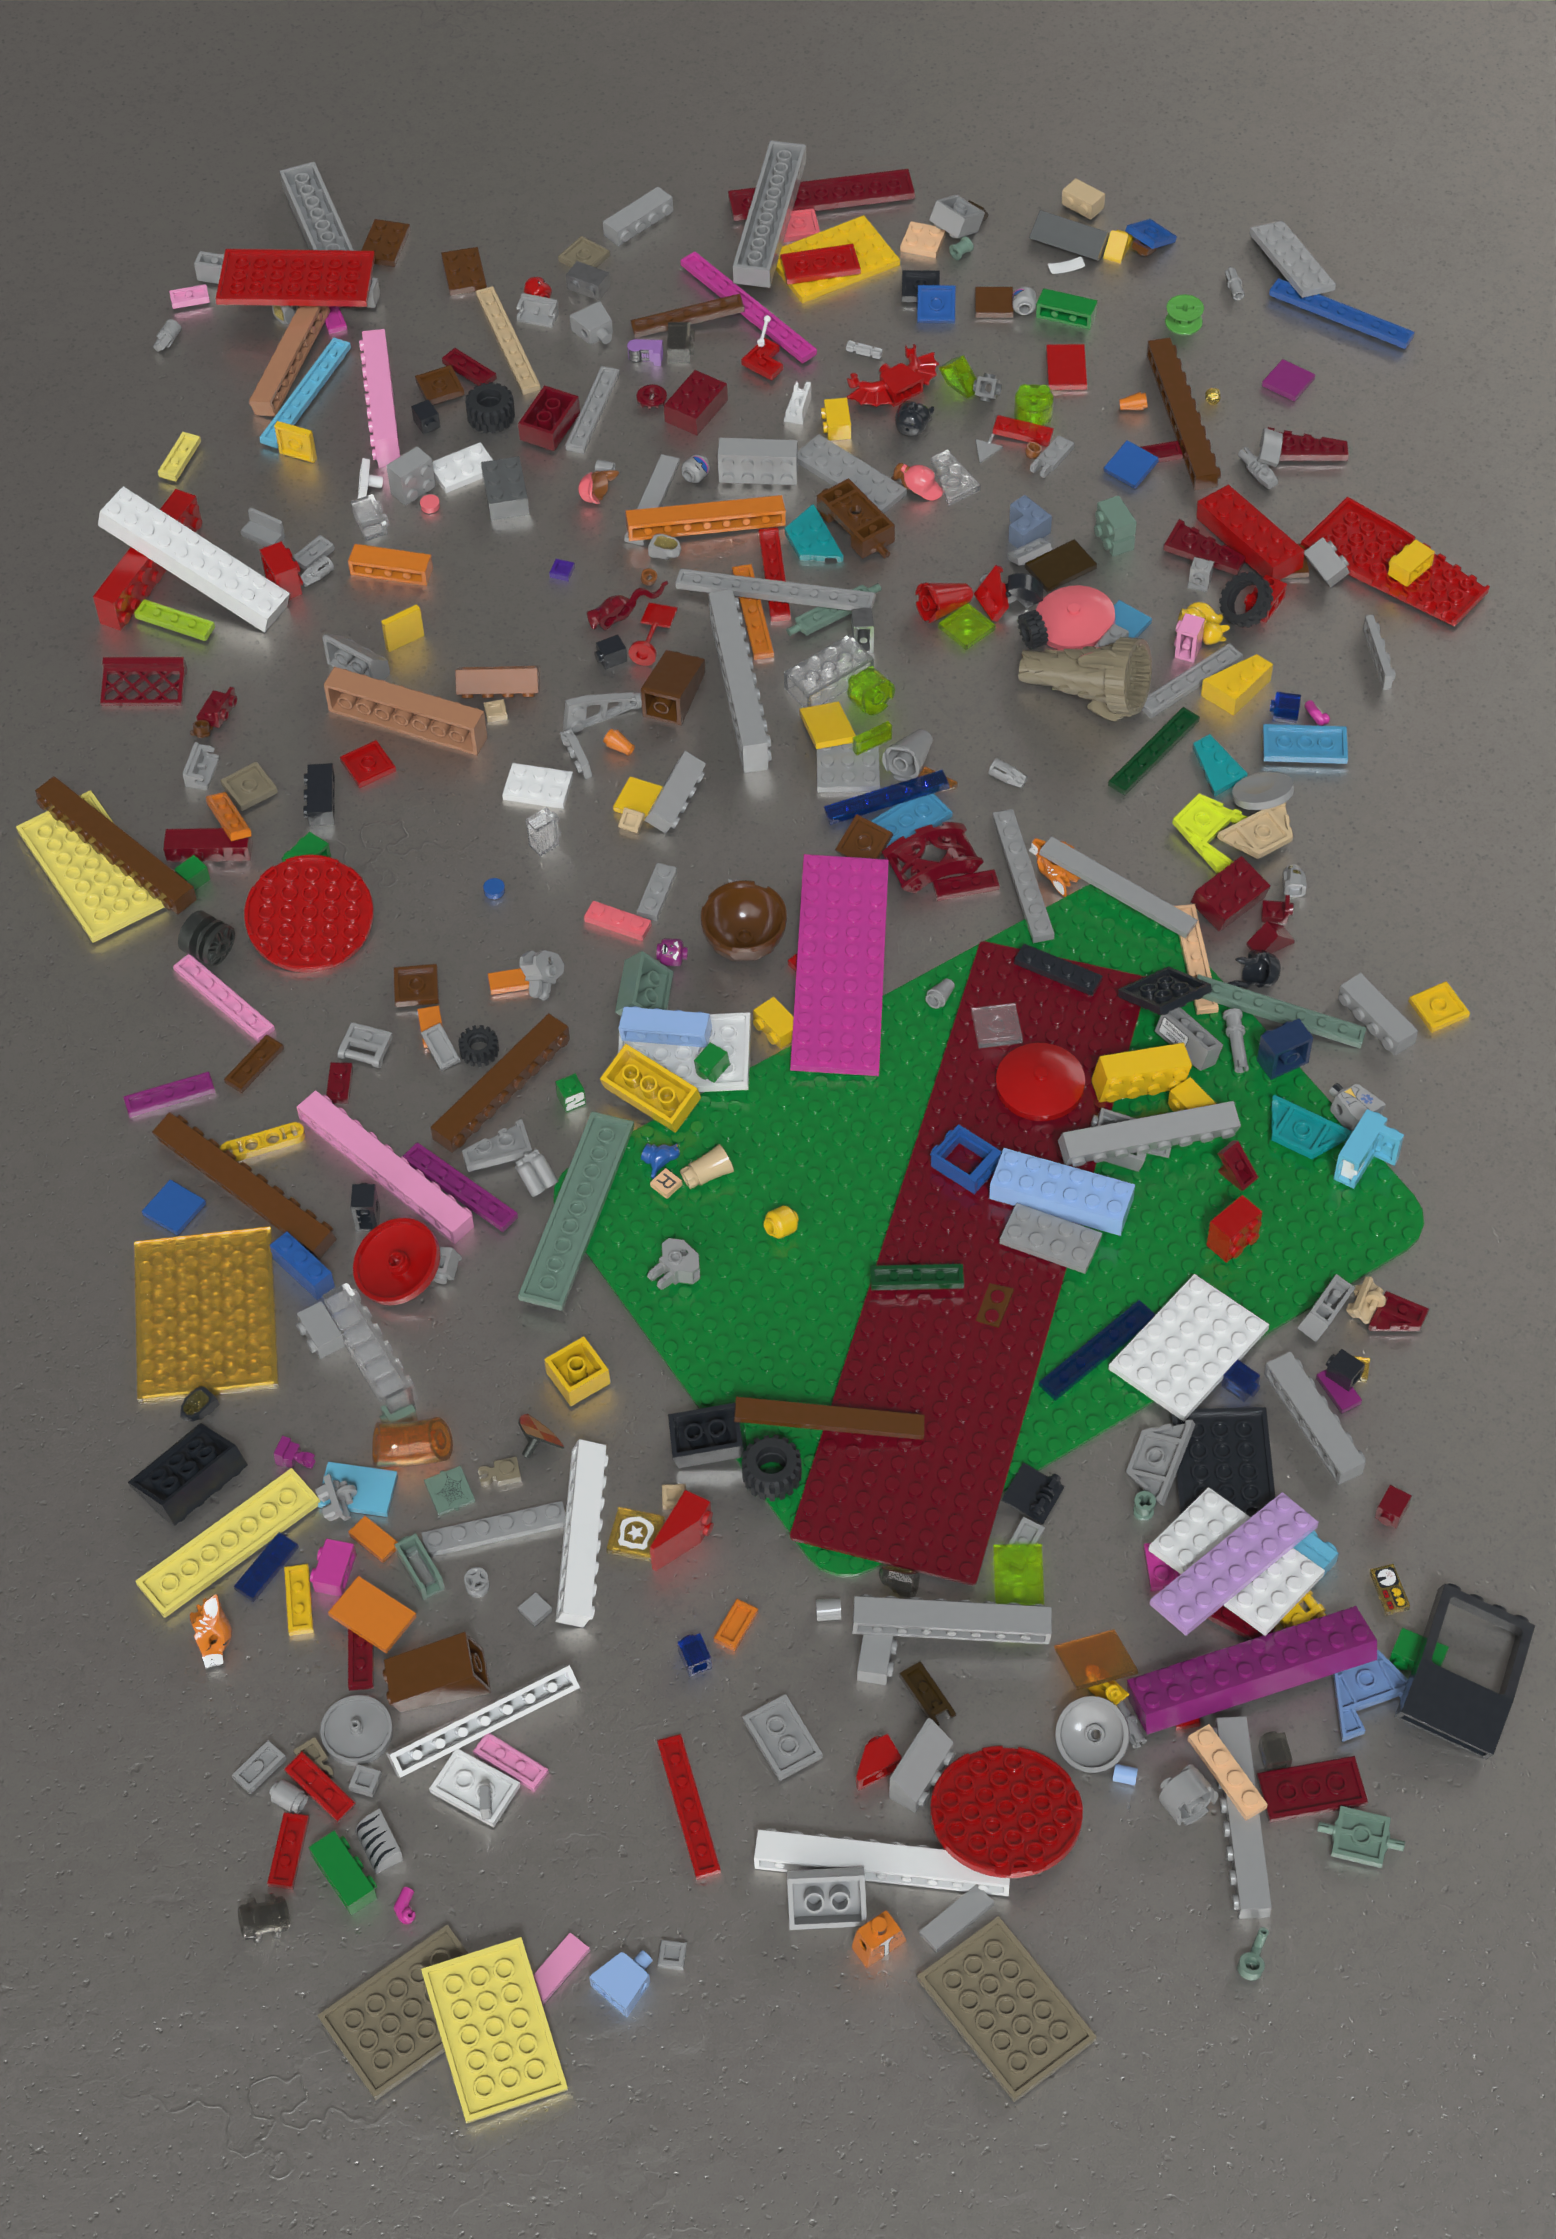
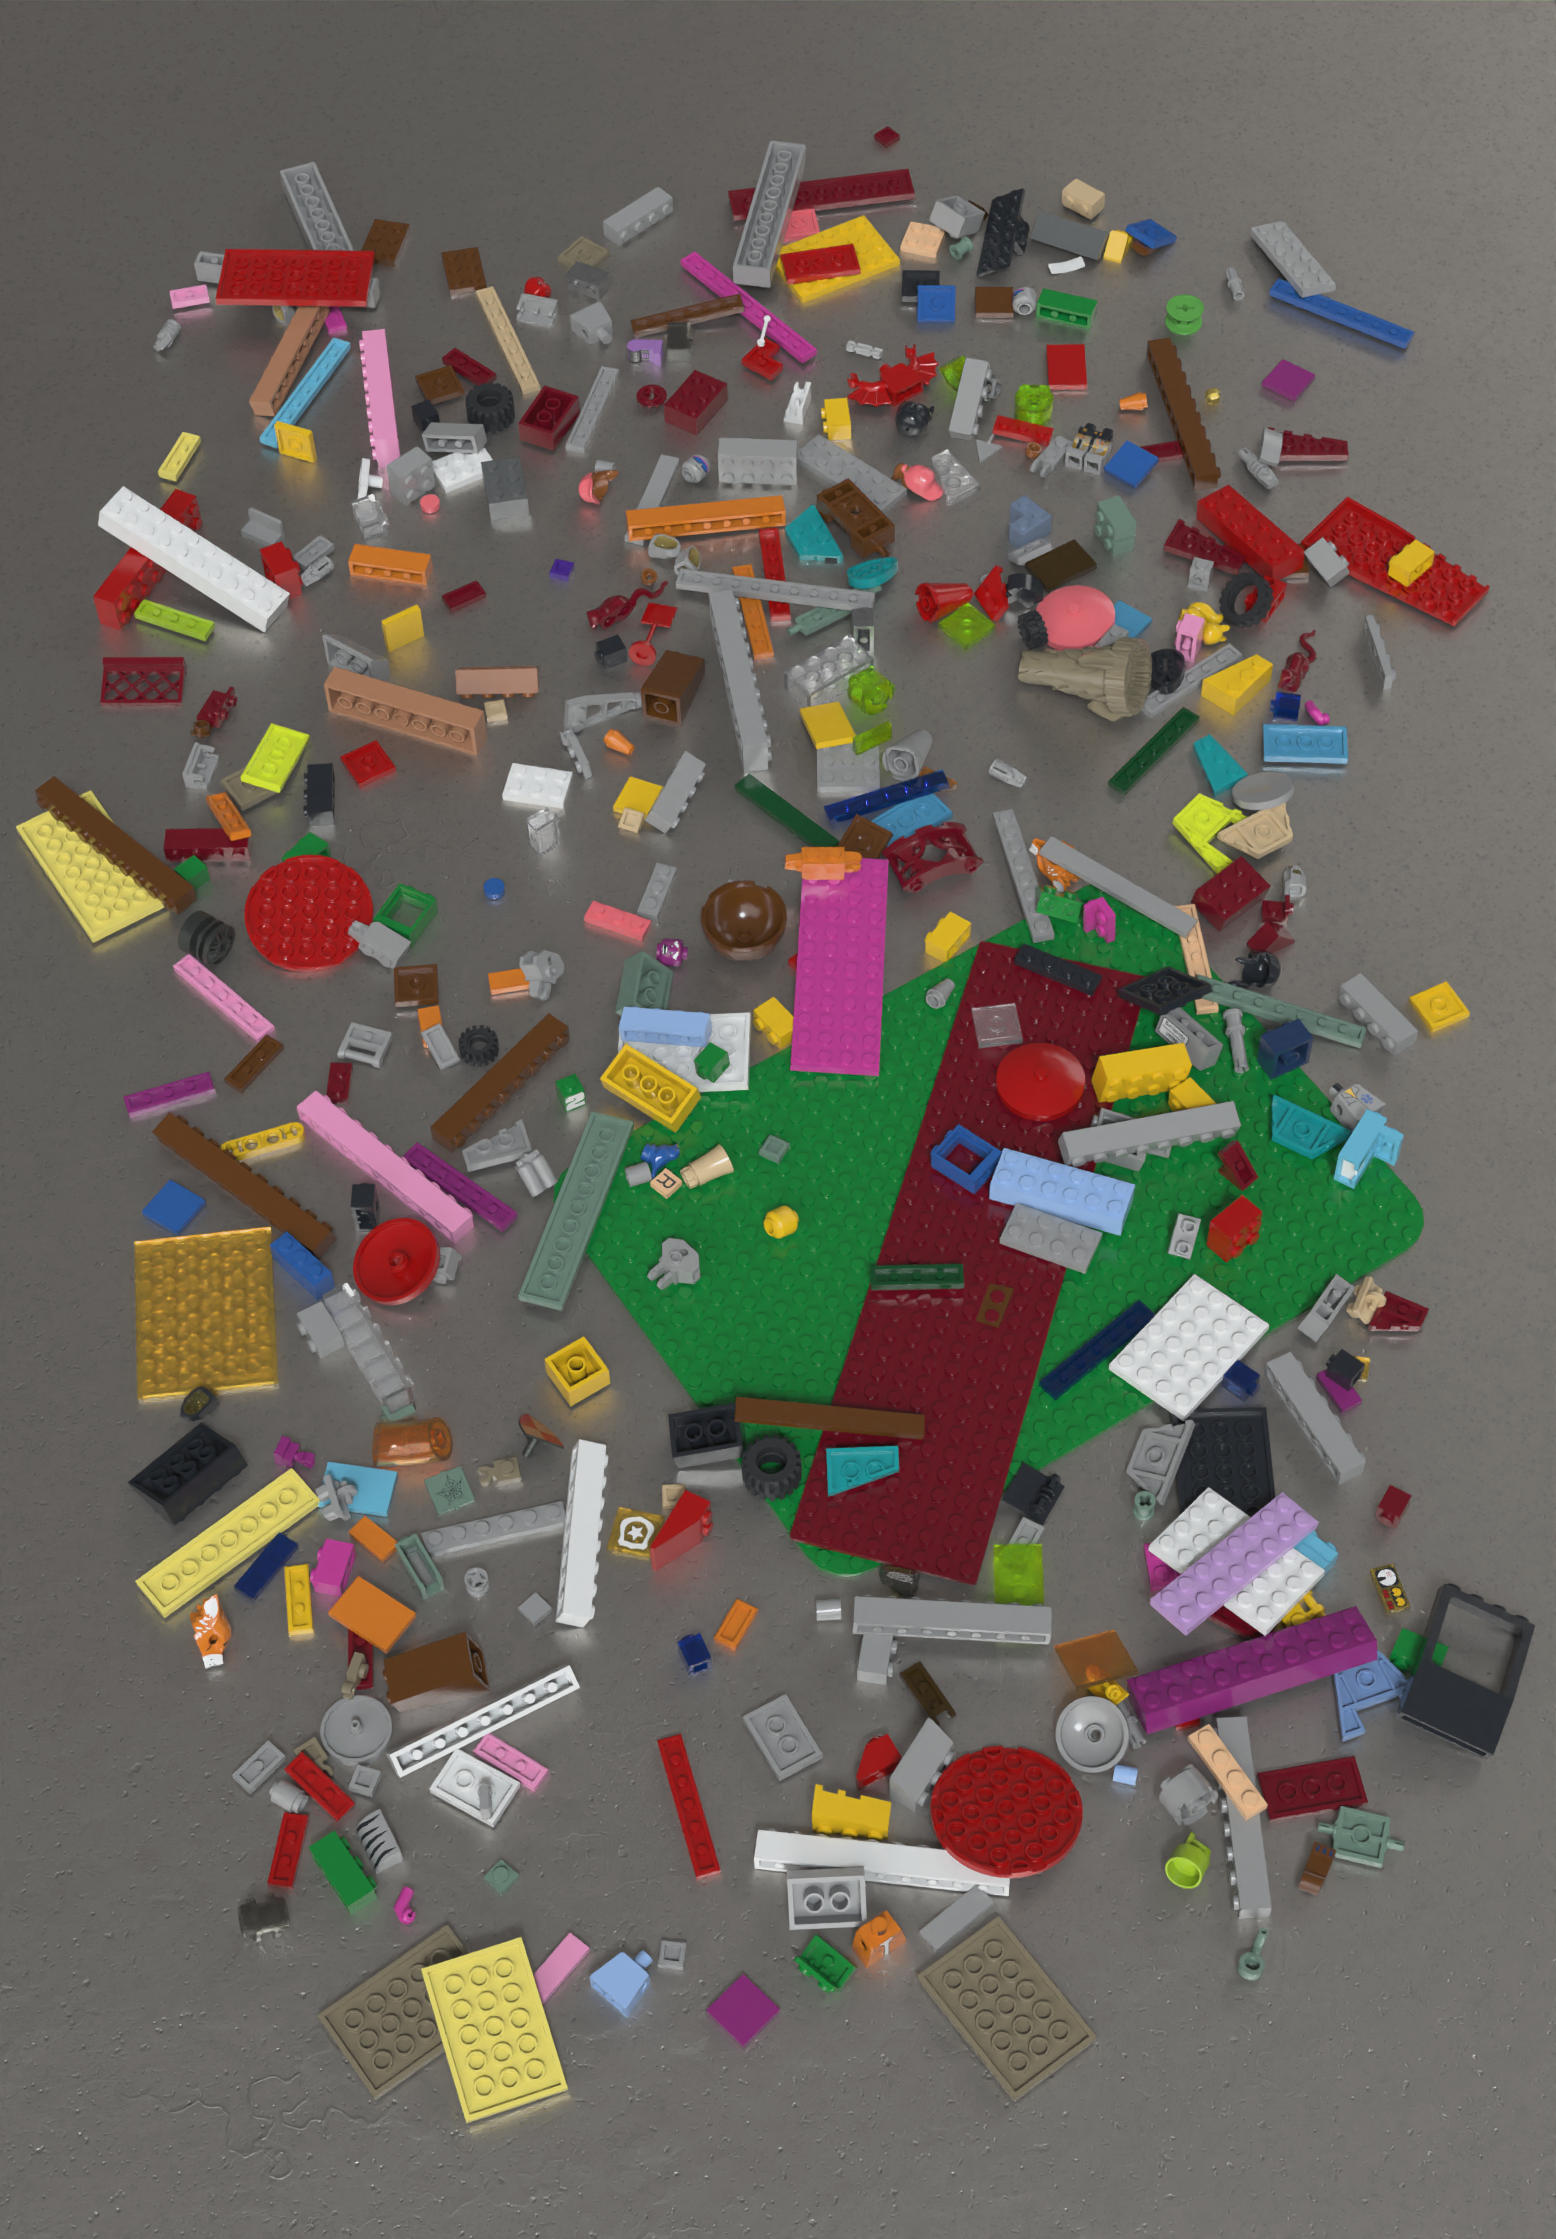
(275, 758): none -> neon yellow tile
(357, 1670): none -> dark tan plate
(380, 943): none -> light grey hinge
(414, 897): none -> green window
(454, 437): none -> light grey brick
(464, 596): none -> dark red tile
(501, 1877): none -> sand green plate
(638, 1174): none -> light grey piece
(688, 559): none -> light grey rock
(743, 2011): none -> magenta tile
(774, 1149): none -> sand green tile
(784, 813): none -> dark green tile
(823, 862): none -> orange hinge
(826, 1965): none -> green bracket
(850, 1816): none -> yellow wedge
(858, 1466): none -> teal wing
(872, 572): none -> teal piece
(887, 137): none -> dark red tile
(947, 937): none -> yellow brick
(965, 885): dark red tile -> none
(969, 399): none -> light grey brick
(1003, 233): none -> black bracket
(1058, 904): none -> green bracket
(1090, 447): none -> hips
(1101, 917): none -> dark pink bracket
(1175, 671): none -> black piece
(1184, 1236): none -> light grey hips
(1188, 1863): none -> lime piece
(1274, 1751): clear smoke brick -> none
(1297, 666): none -> dark red animal
(1317, 1868): none -> reddish brown leg

